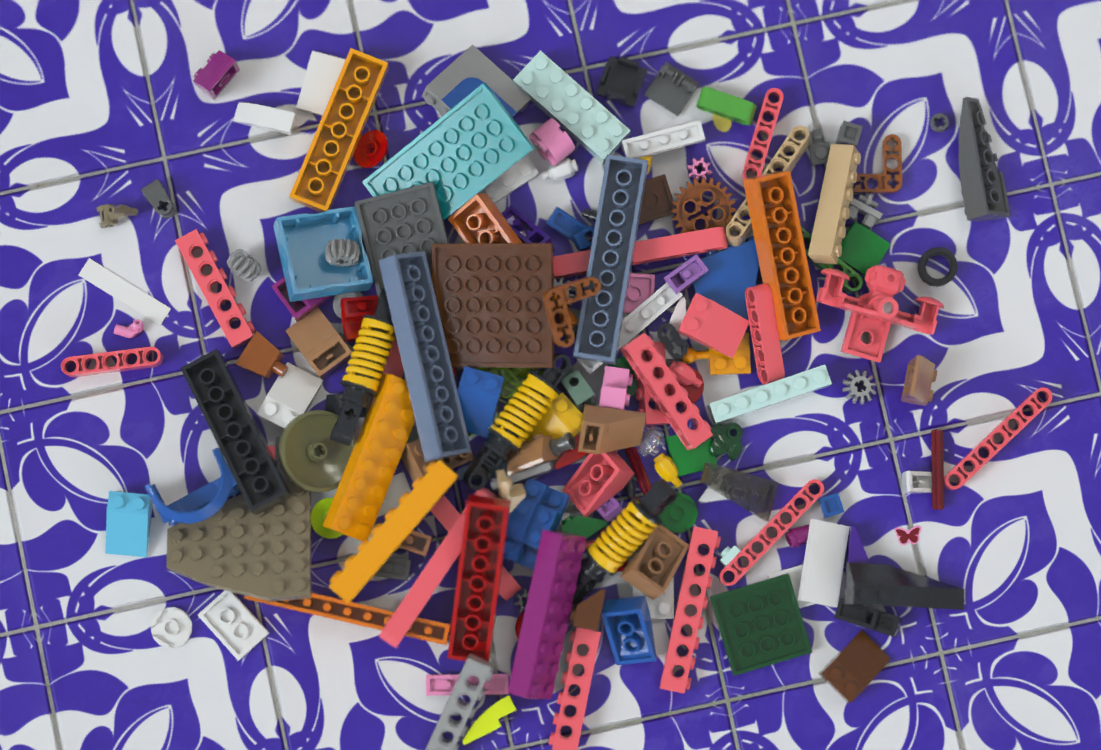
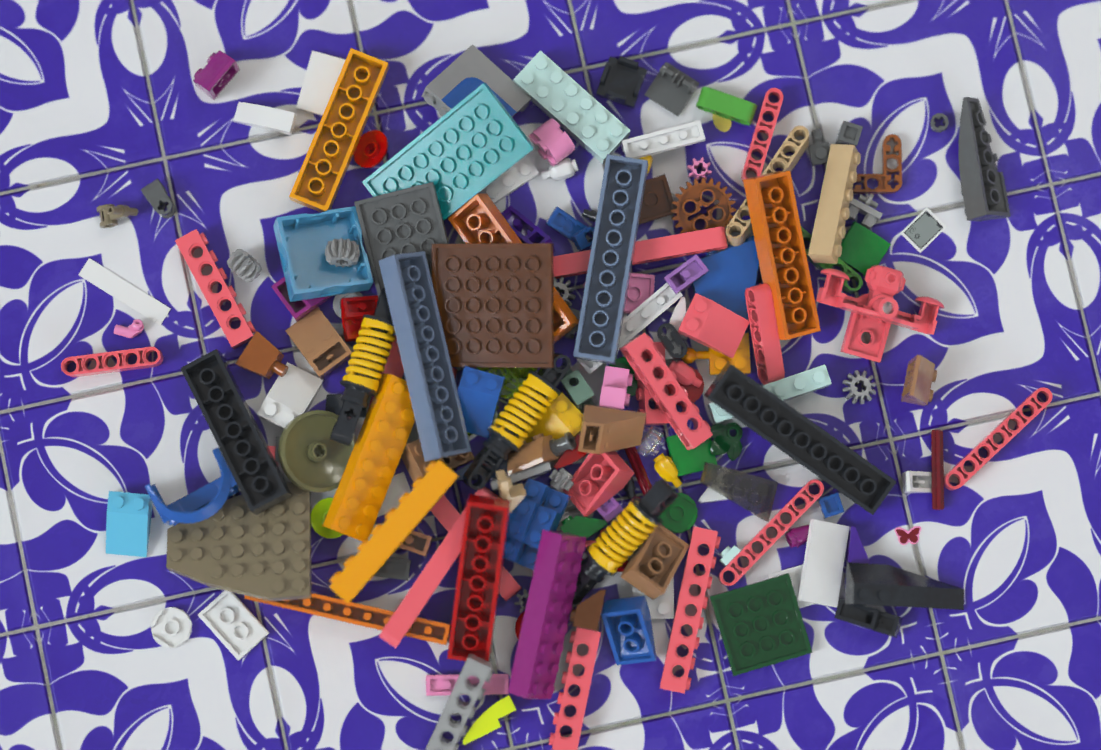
(561, 479): none -> light grey gear
(563, 299): dark orange beam -> none
(800, 438): none -> black brick
(854, 667): reddish brown slope -> none
(923, 229): none -> sticker
(941, 252): black tyre -> none

